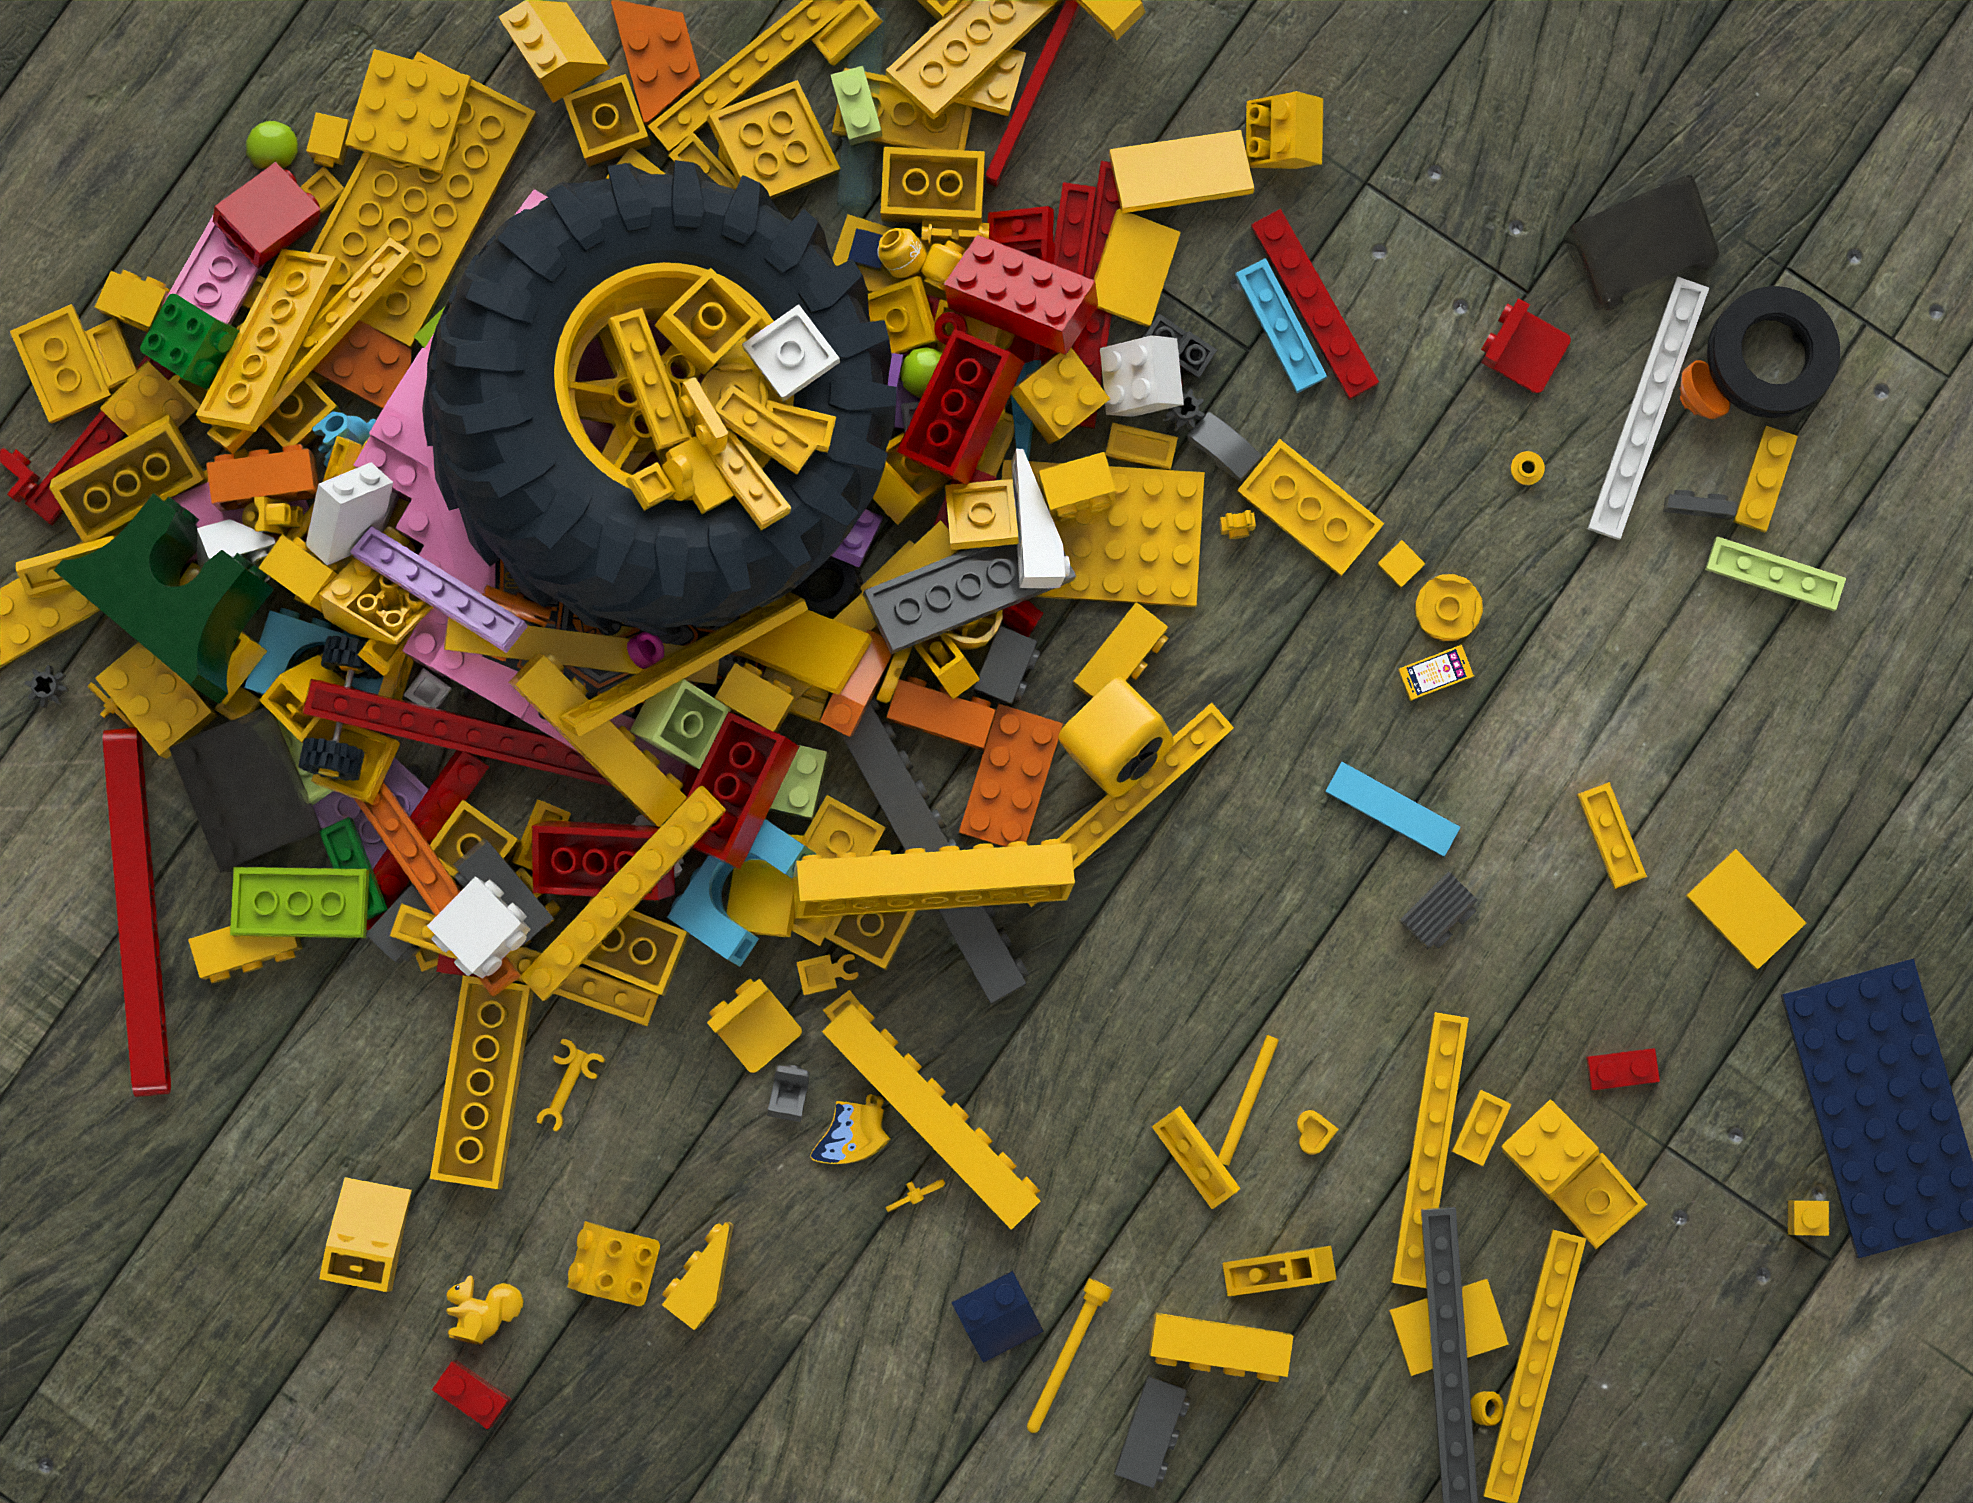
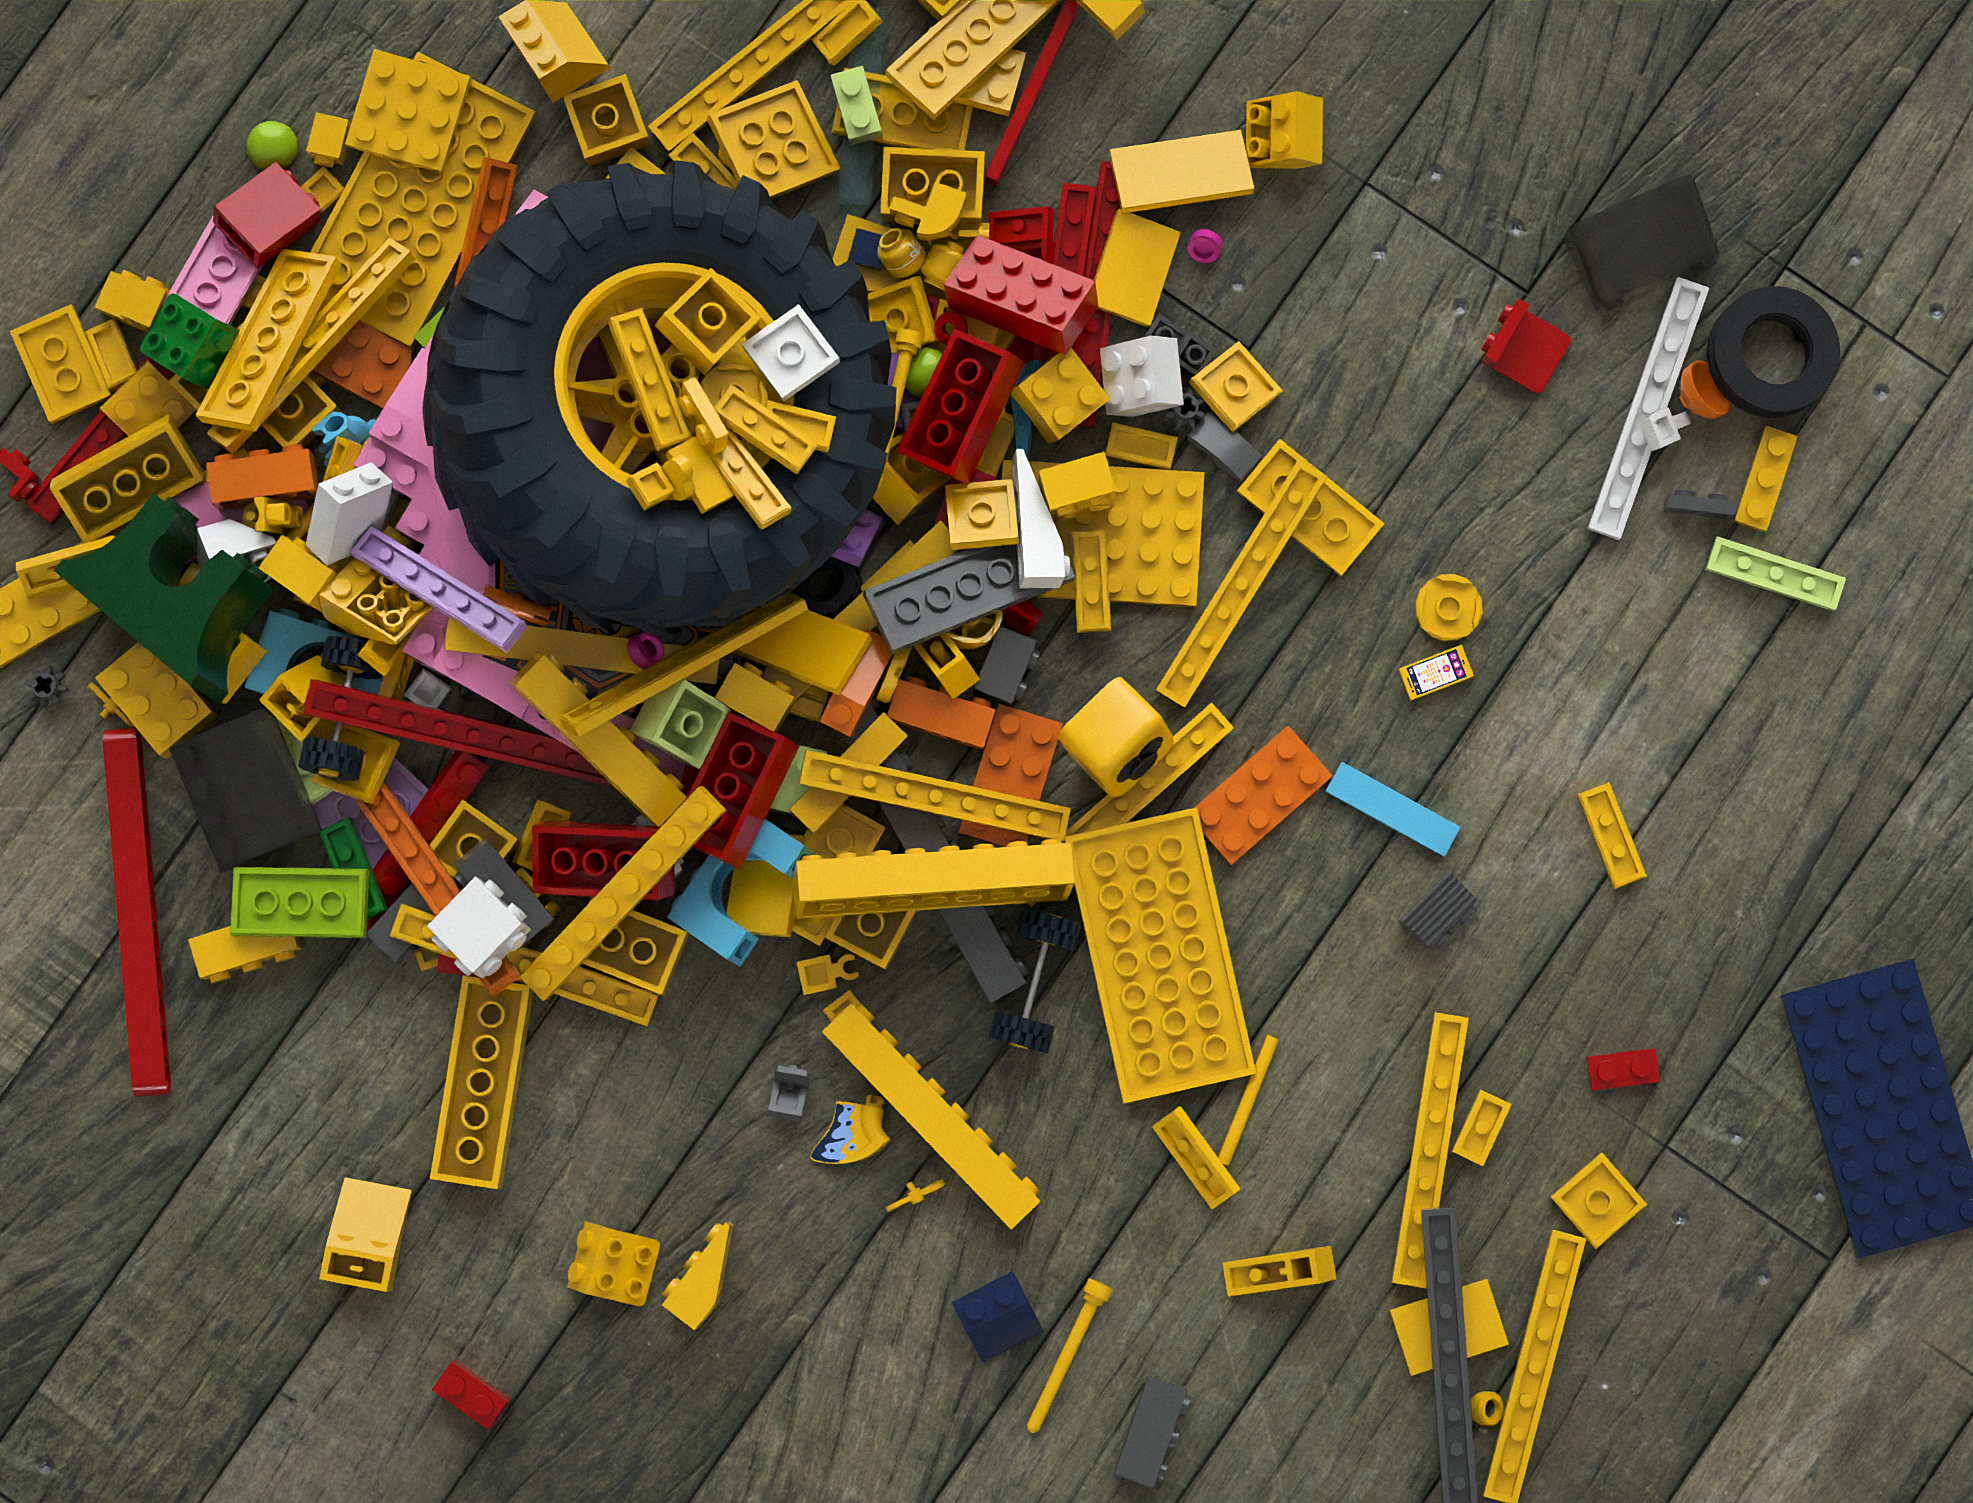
(239, 705): yellow tile -> none
(481, 1318): yellow animal -> none
(488, 208): none -> orange tile
(577, 1061): yellow bar -> none
(656, 54): orange wing -> none
(754, 1025): yellow bracket -> none
(870, 747): none -> yellow tile
(908, 344): none -> yellow piece
(933, 795): none -> yellow plate
(939, 215): none -> yellow brick
(1050, 931): none -> black axle
(1091, 581): none -> yellow tile
(1123, 651): yellow brick -> none
(1160, 955): none -> yellow plate
(1204, 246): none -> dark pink tile
(1220, 1345): yellow brick -> none
(1235, 386): none -> yellow tile
(1237, 524): yellow plate -> none
(1241, 583): none -> yellow plate
(1260, 795): none -> orange plate
(1281, 325): medium azure plate -> none
(1314, 304): red plate -> none
(1314, 1131): yellow tile -> none
(1401, 564): yellow tile -> none
(1525, 478): yellow plate -> none
(1550, 1149): yellow brick -> none
(1662, 427): none -> white plate
(1746, 909): yellow tile -> none
(1808, 1218): yellow brick -> none

